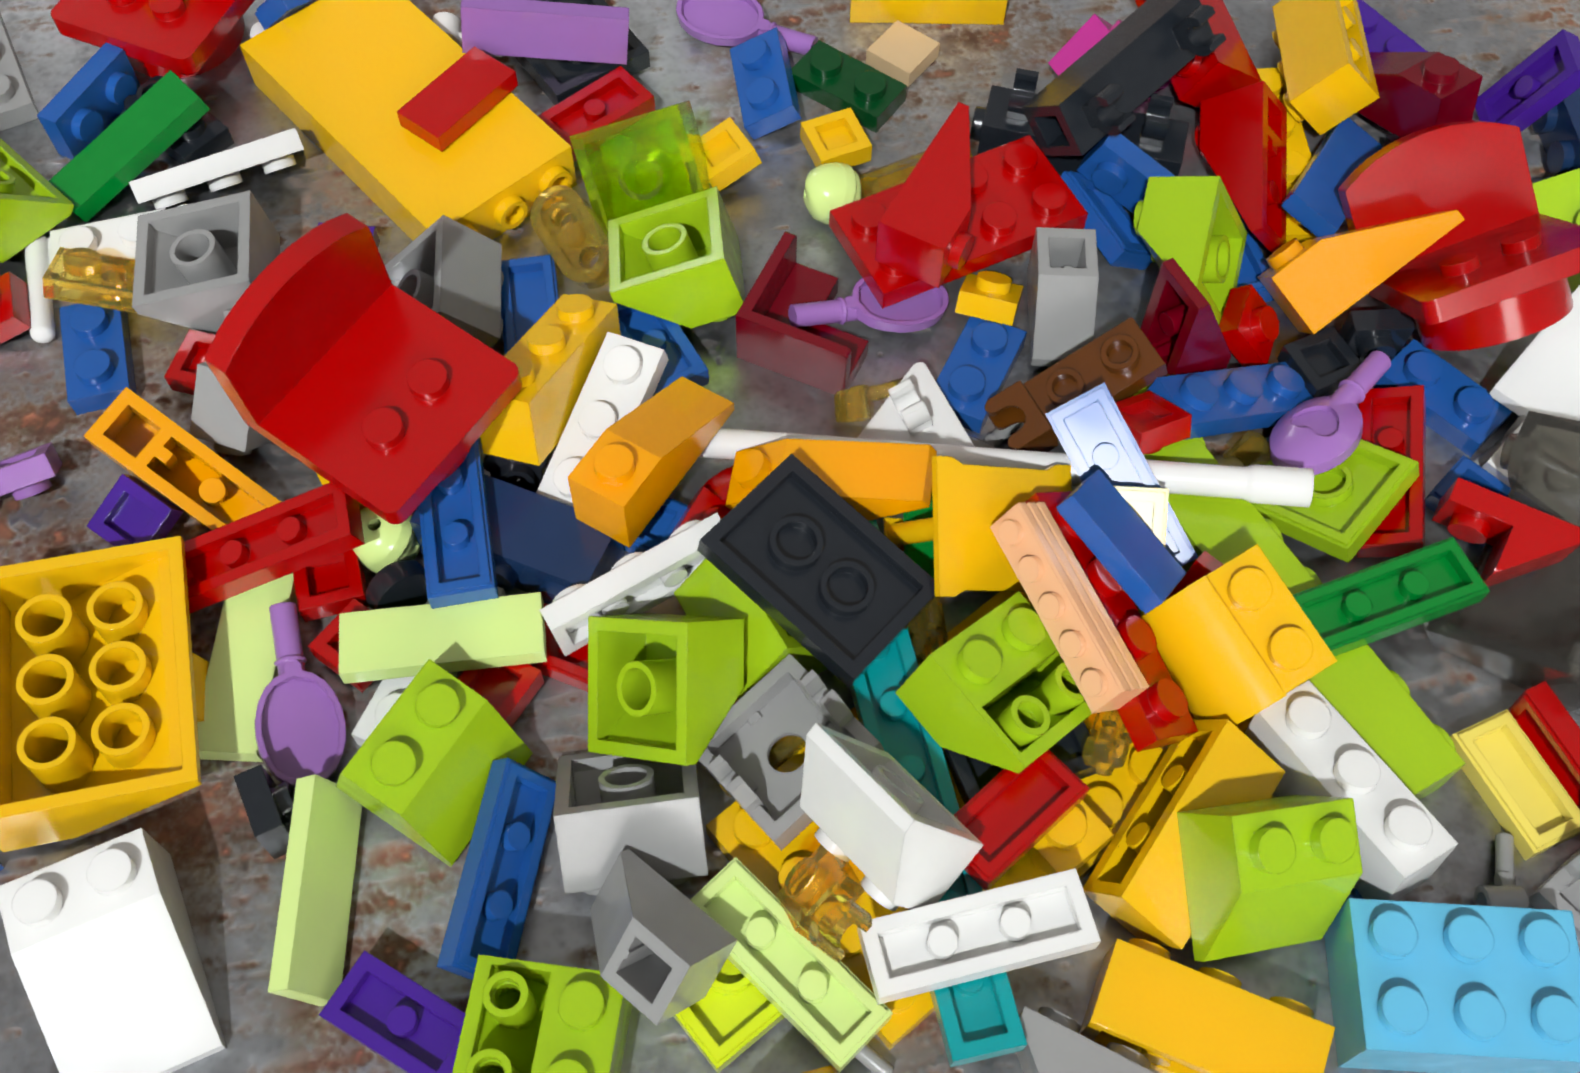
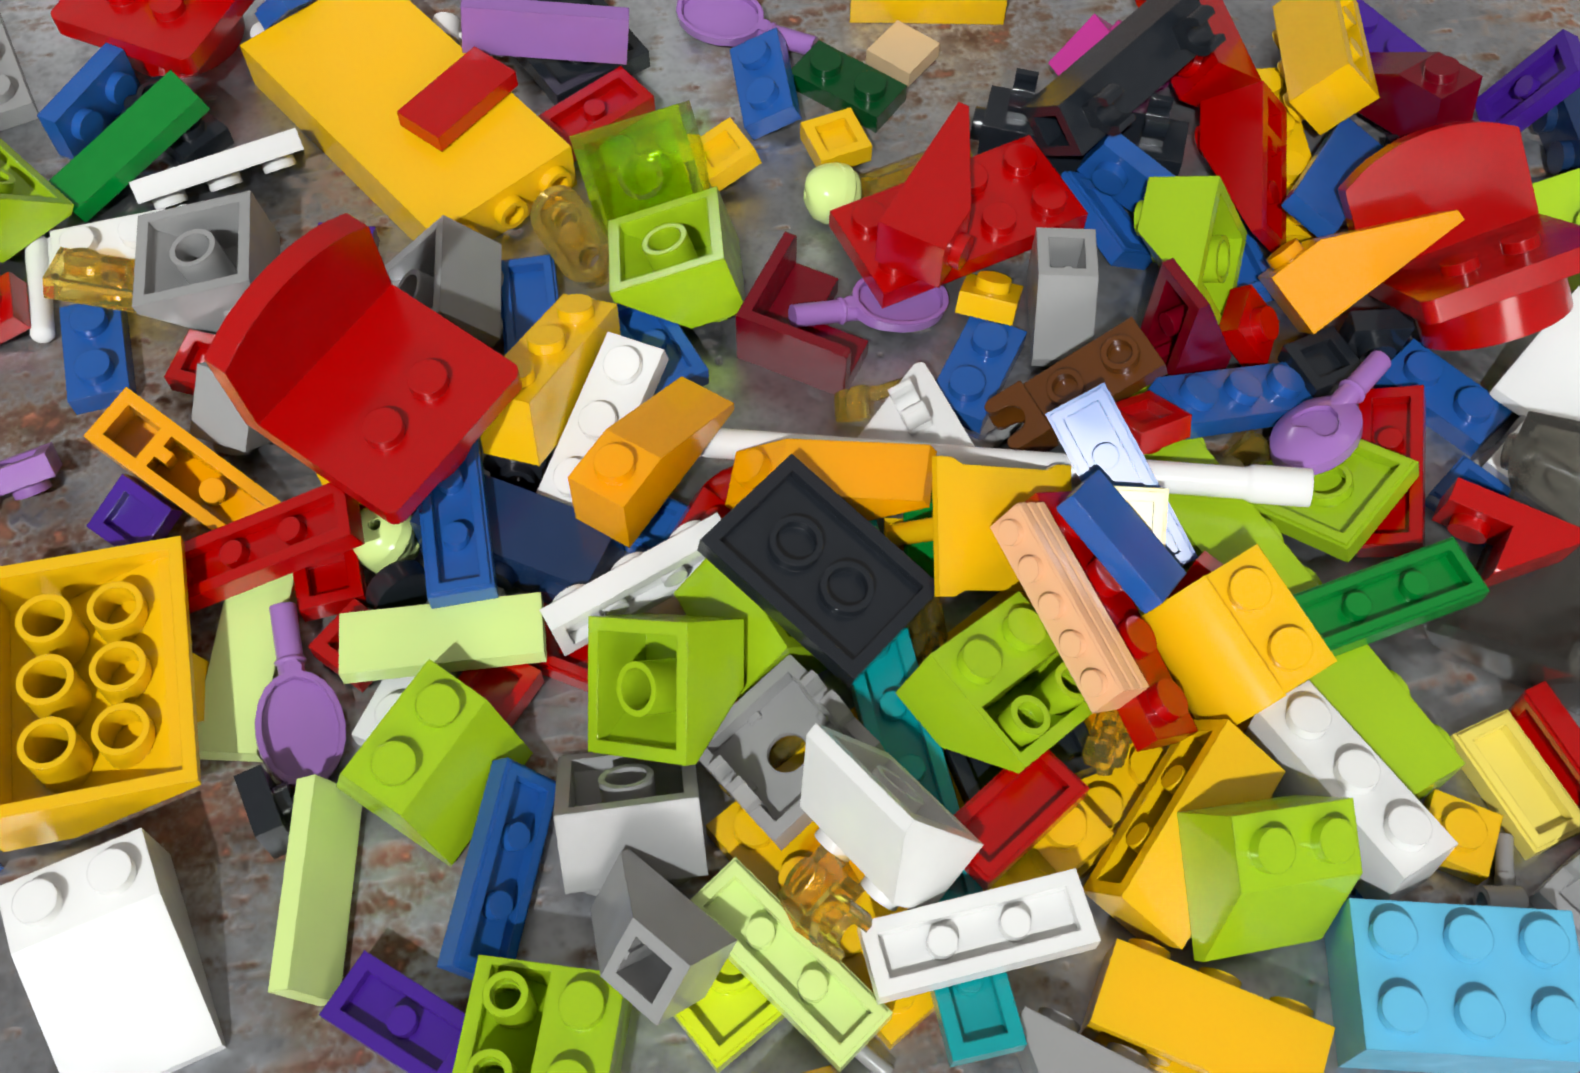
(1474, 830): none -> yellow plate

